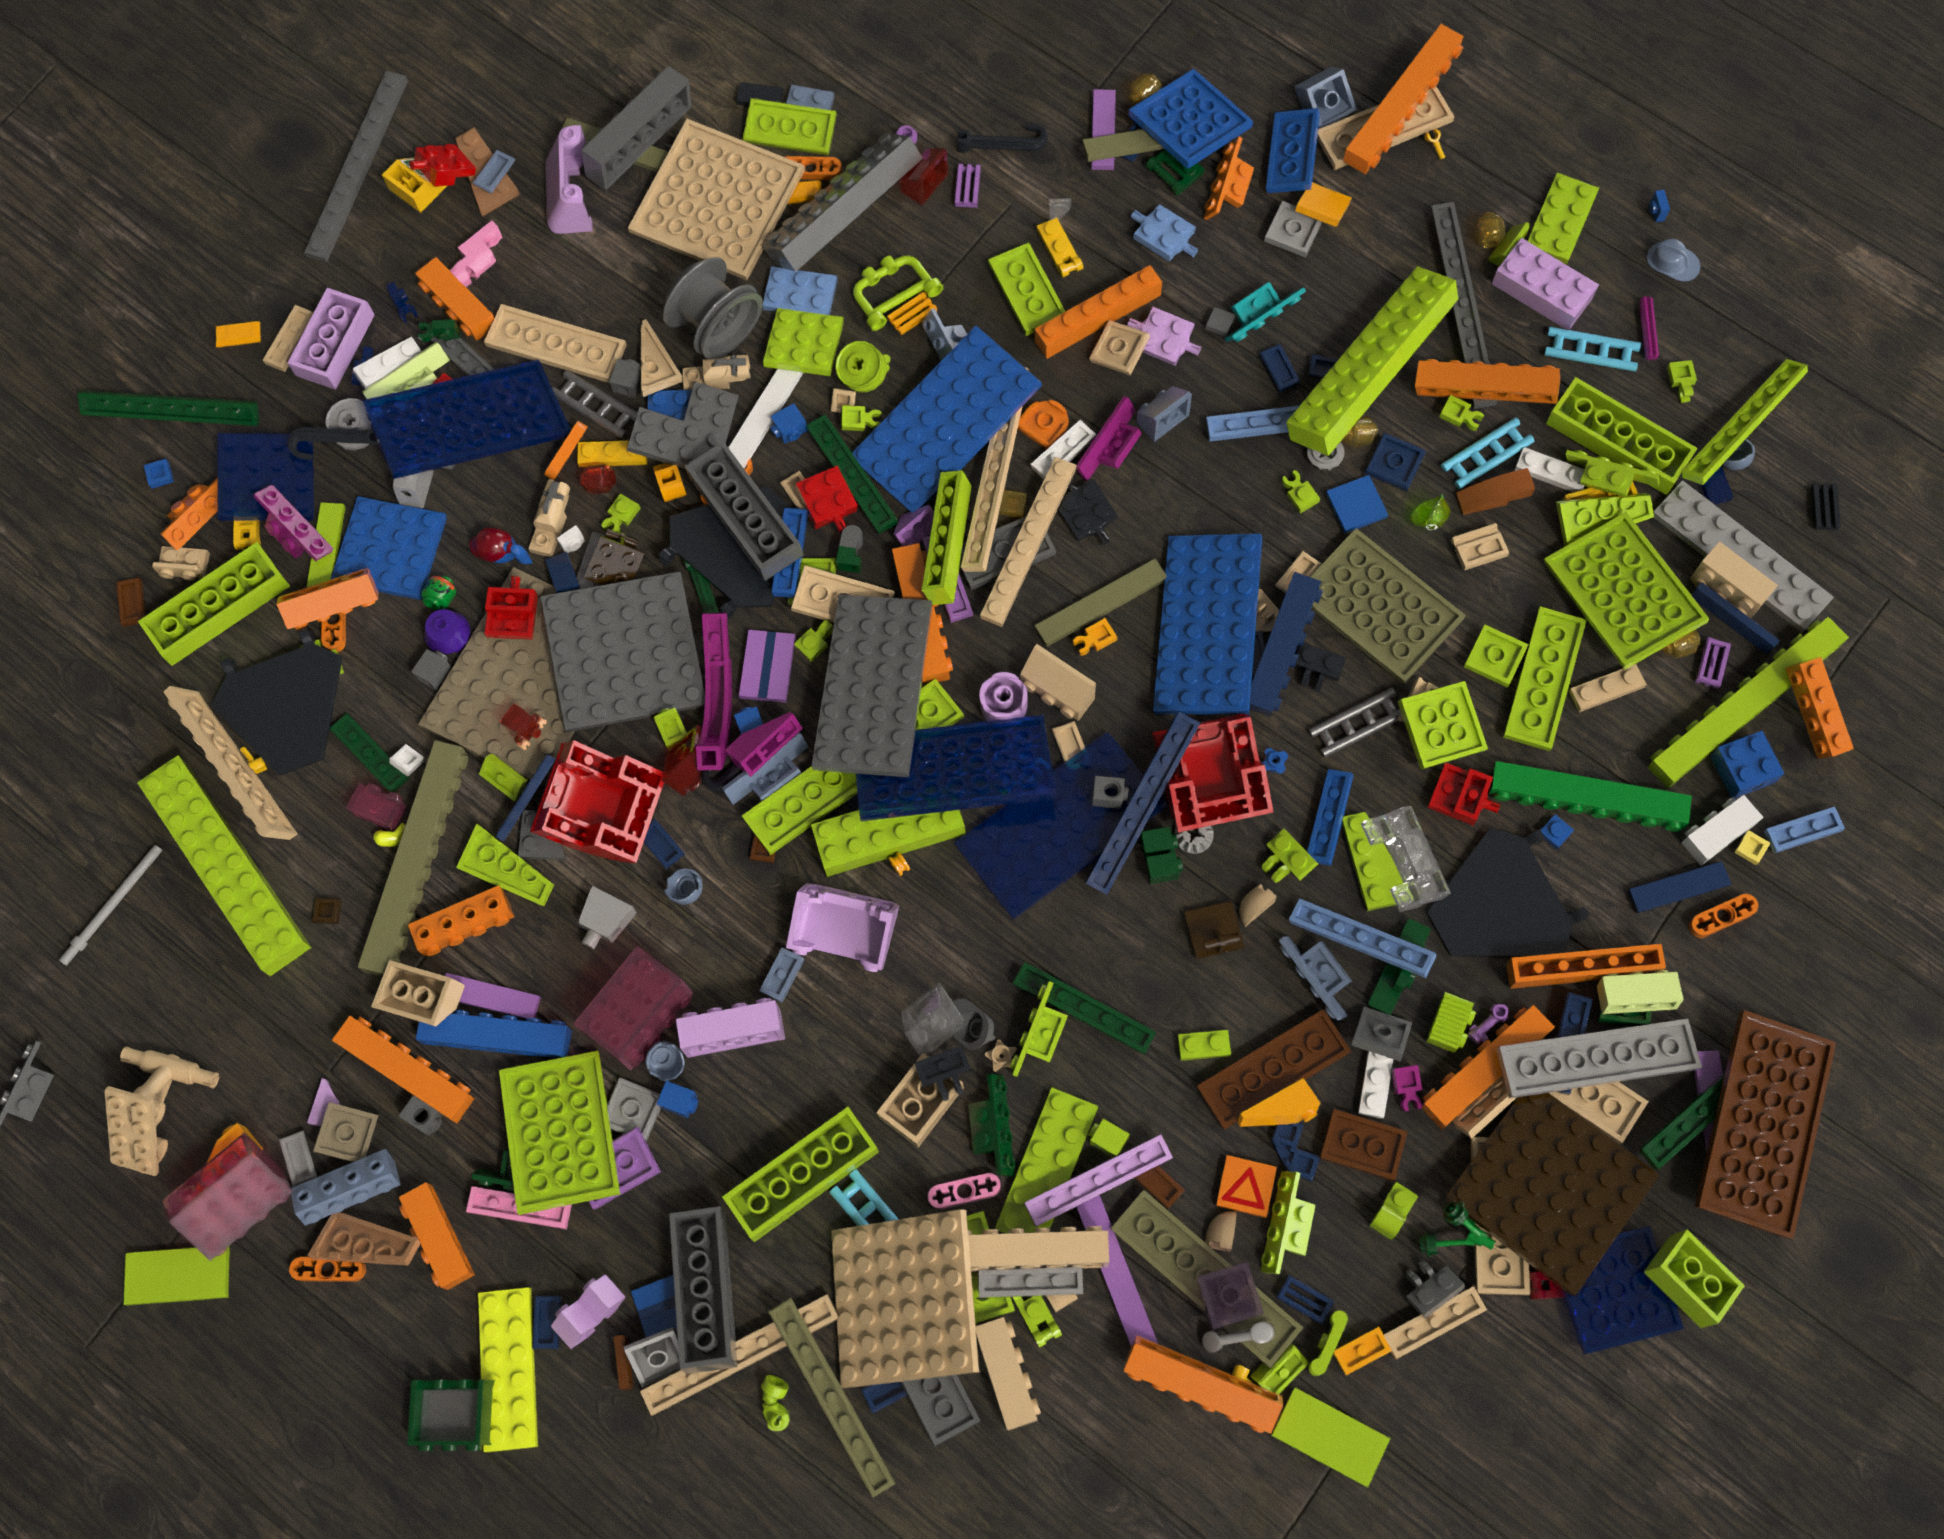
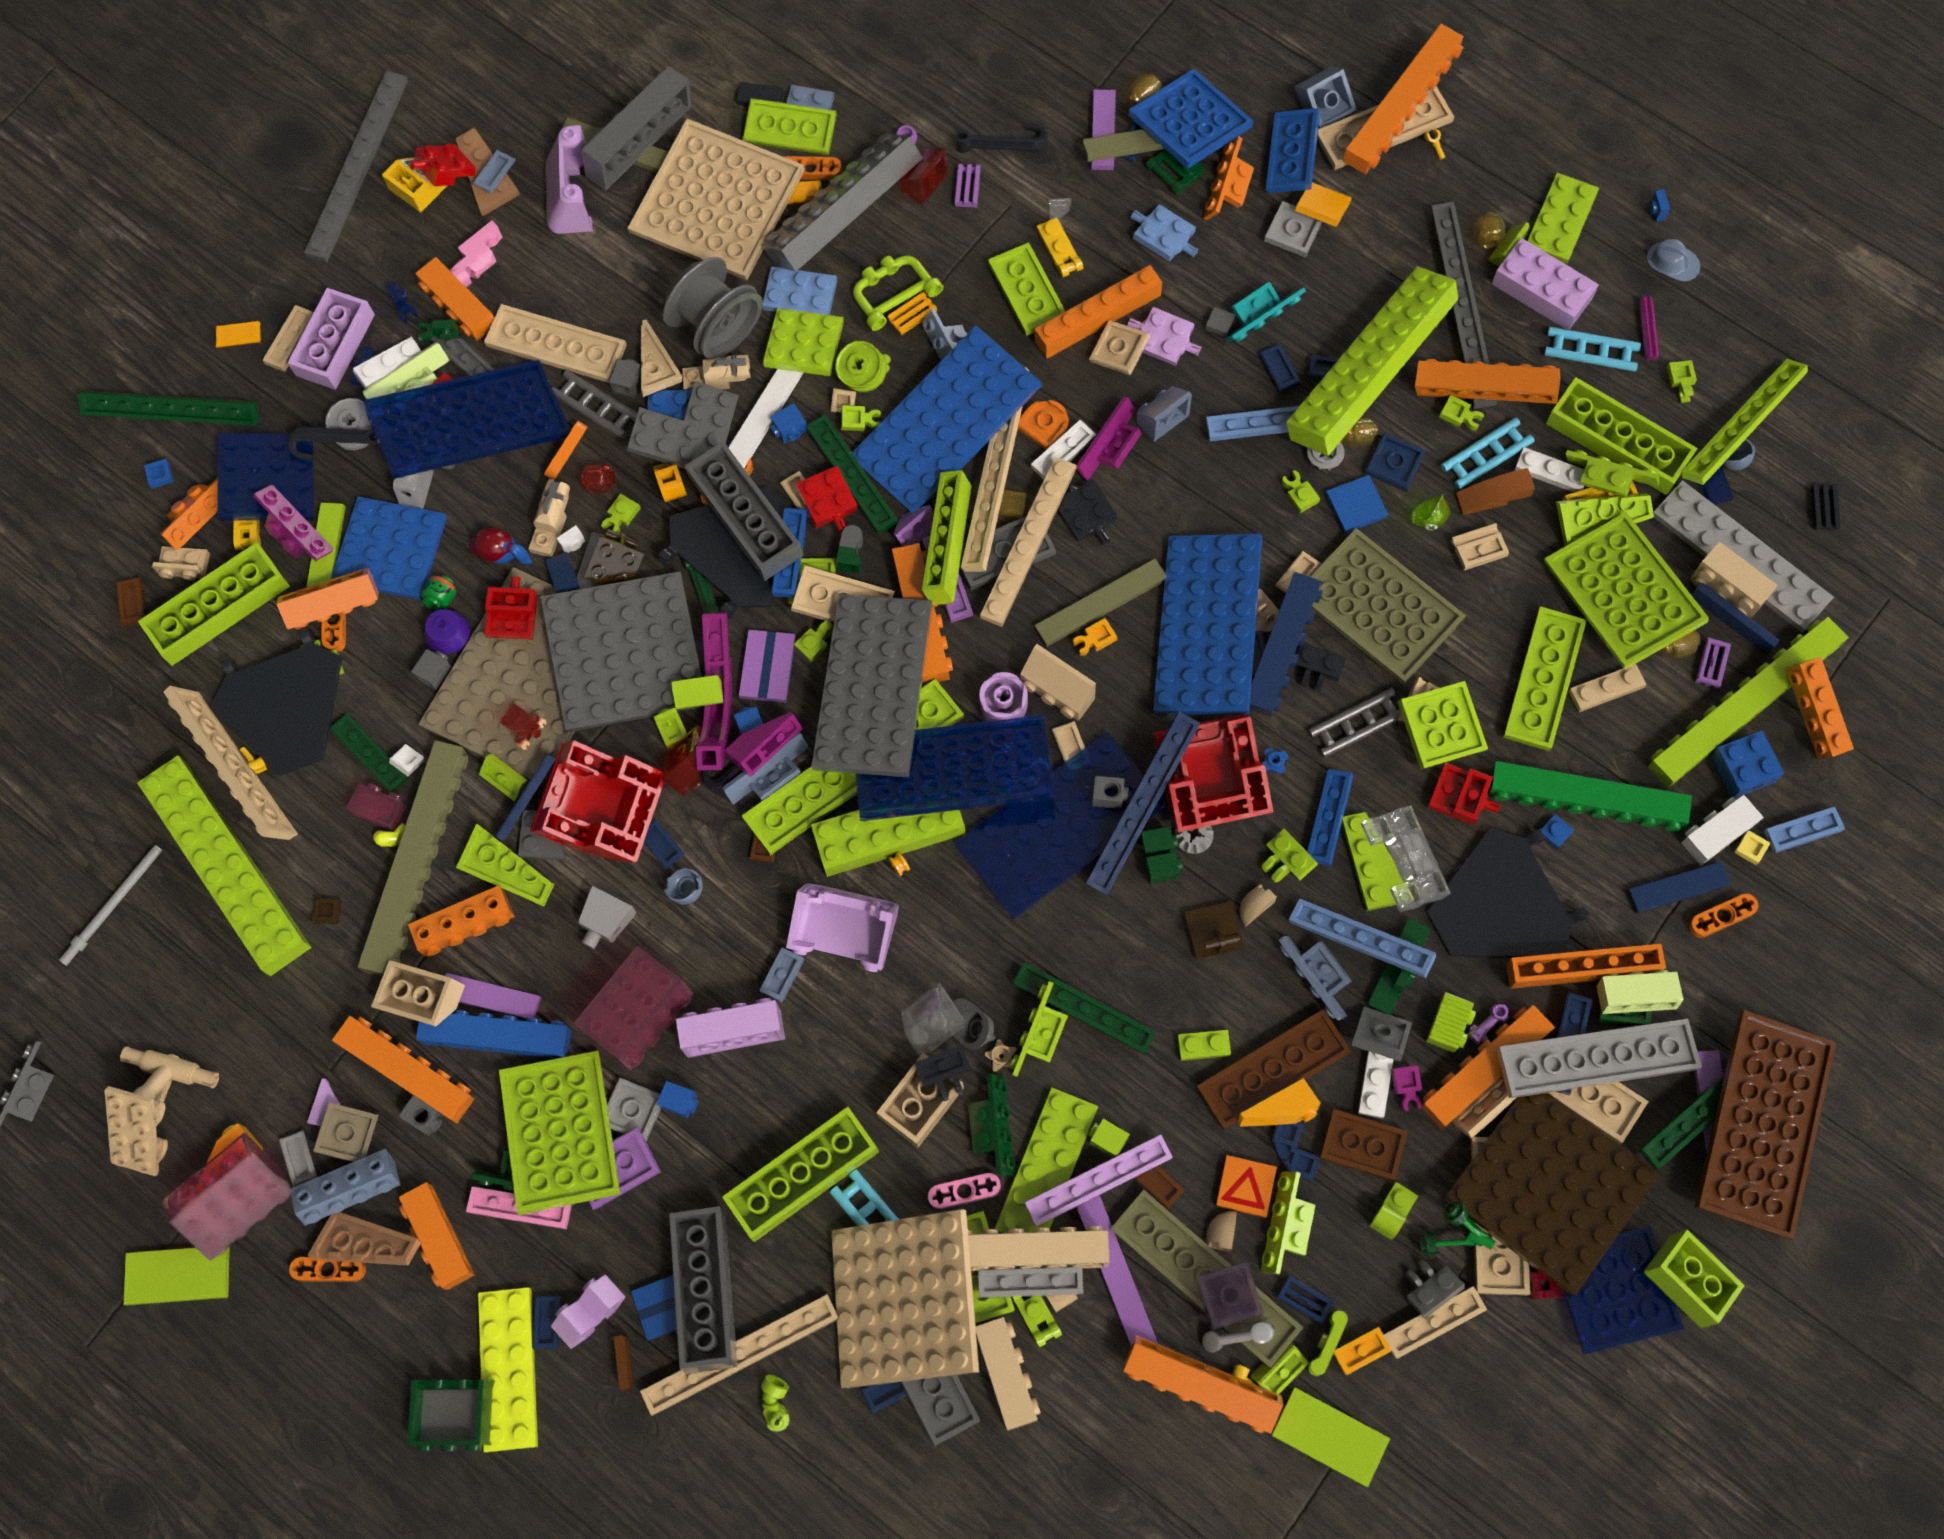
(608, 452): yellow plate -> none
(655, 1356): light grey slope -> none
(664, 1060): sand blue hair -> none
(697, 692): none -> lime slope
(832, 1397): olive tile -> none
(1496, 656): lime plate -> none

